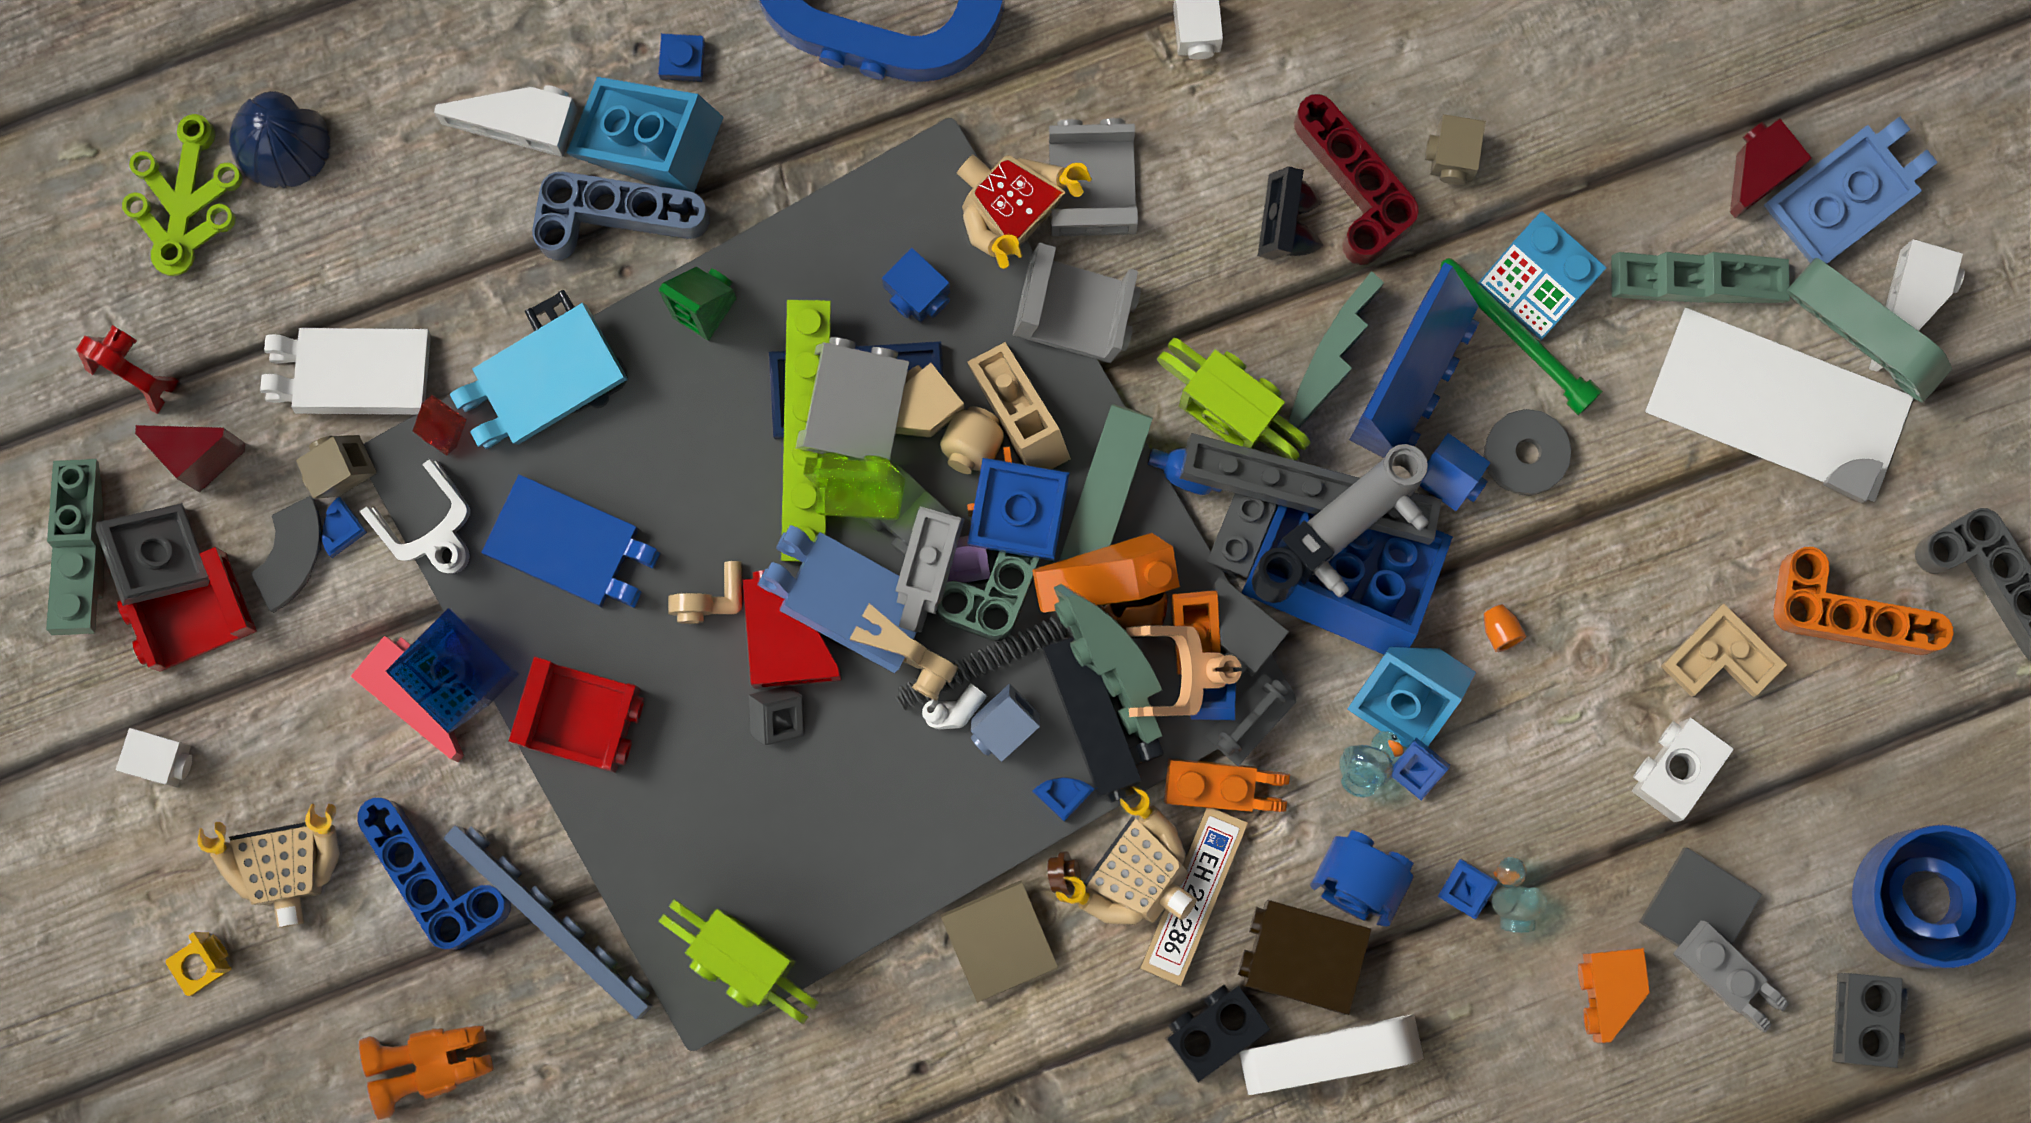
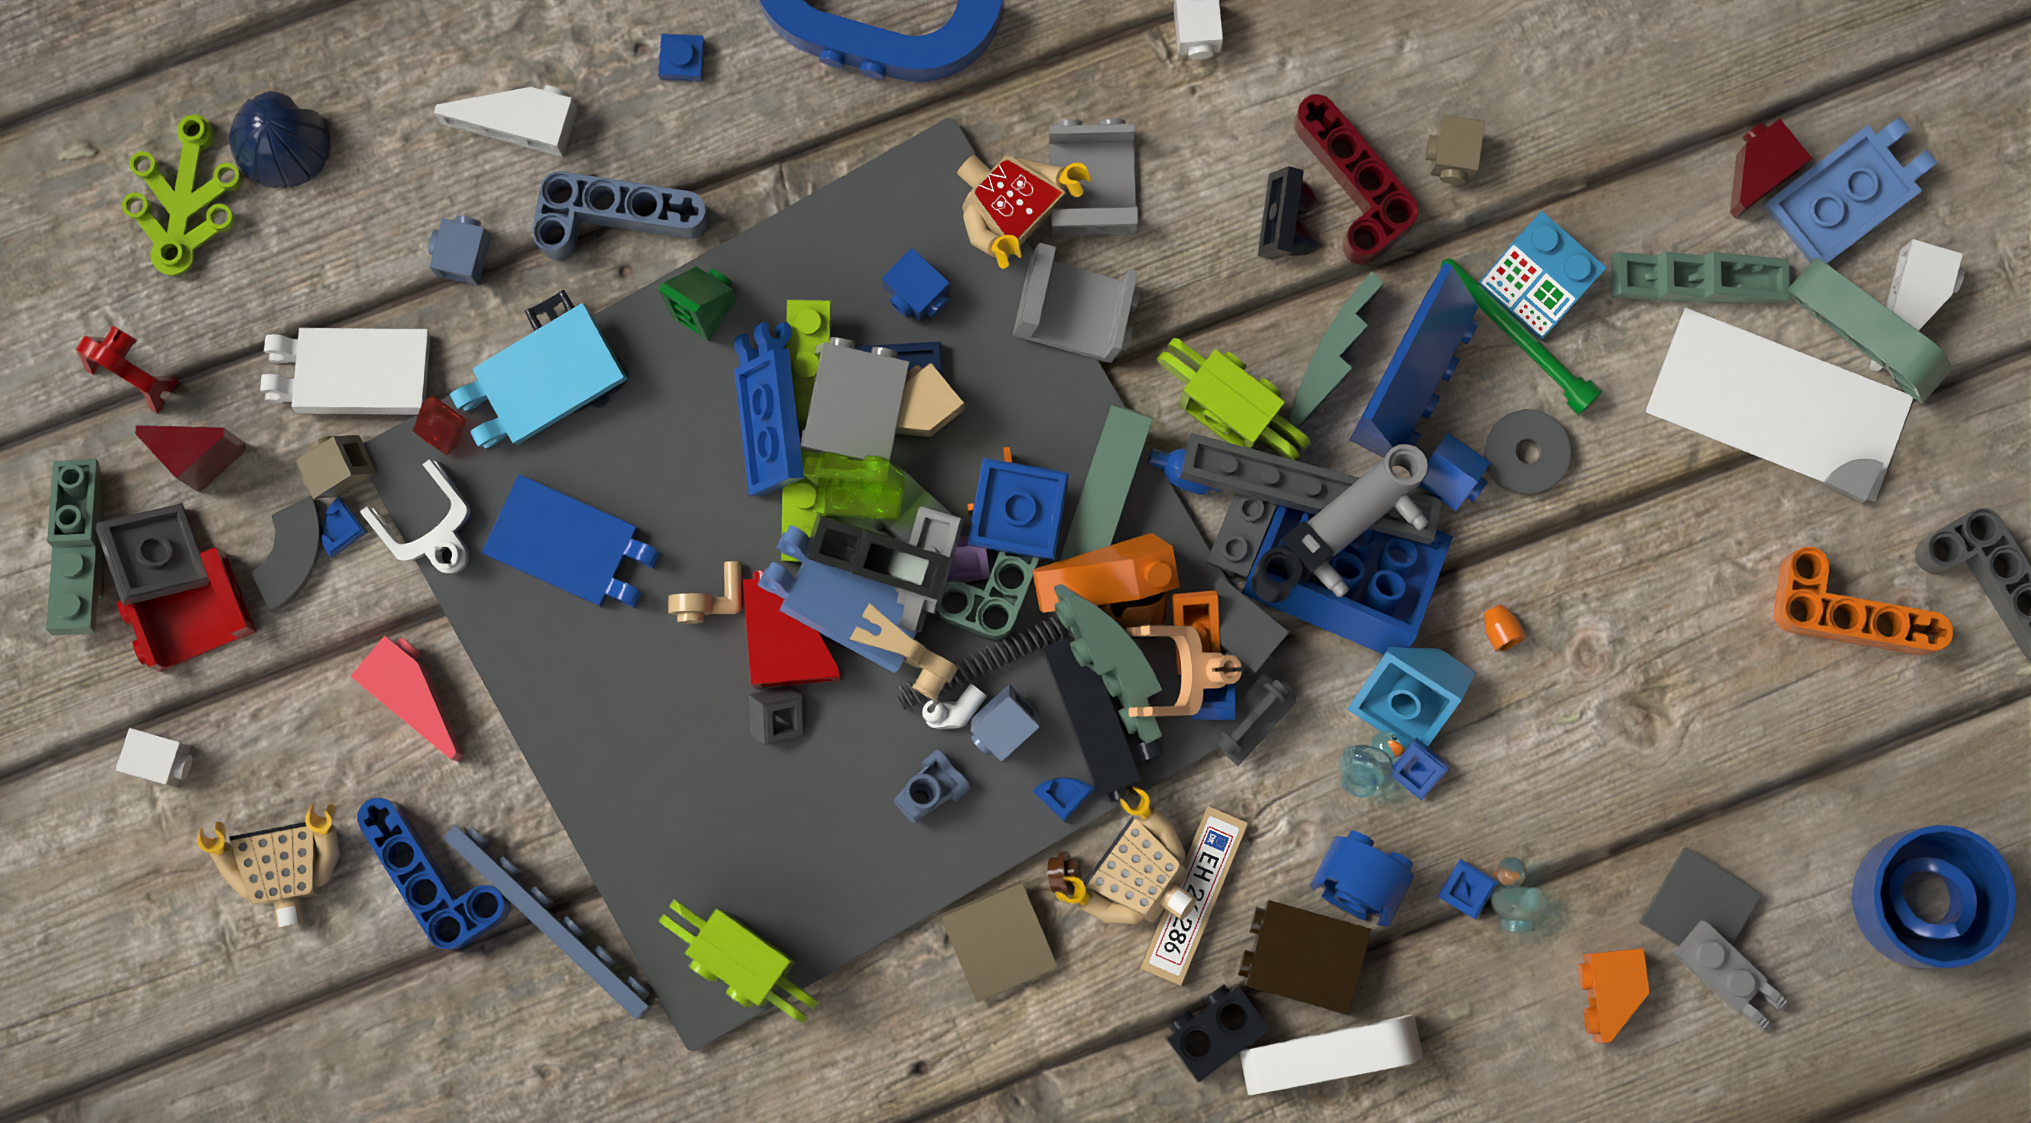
(212, 953): yellow bracket -> none
(435, 1063): orange piece -> none
(452, 671): clear blue slope -> none
(459, 250): none -> sand blue brick
(576, 715): red panel -> none
(646, 133): dark azure slope -> none
(767, 410): none -> blue tile
(876, 557): none -> pearl dark grey slope
(937, 782): none -> sand blue plate
(970, 438): tan head -> none
(1019, 408): tan slope -> none
(1221, 786): orange hinge -> none
(1704, 758): white brick -> none
(1727, 644): tan plate -> none
(1855, 1019): dark grey brick -> none

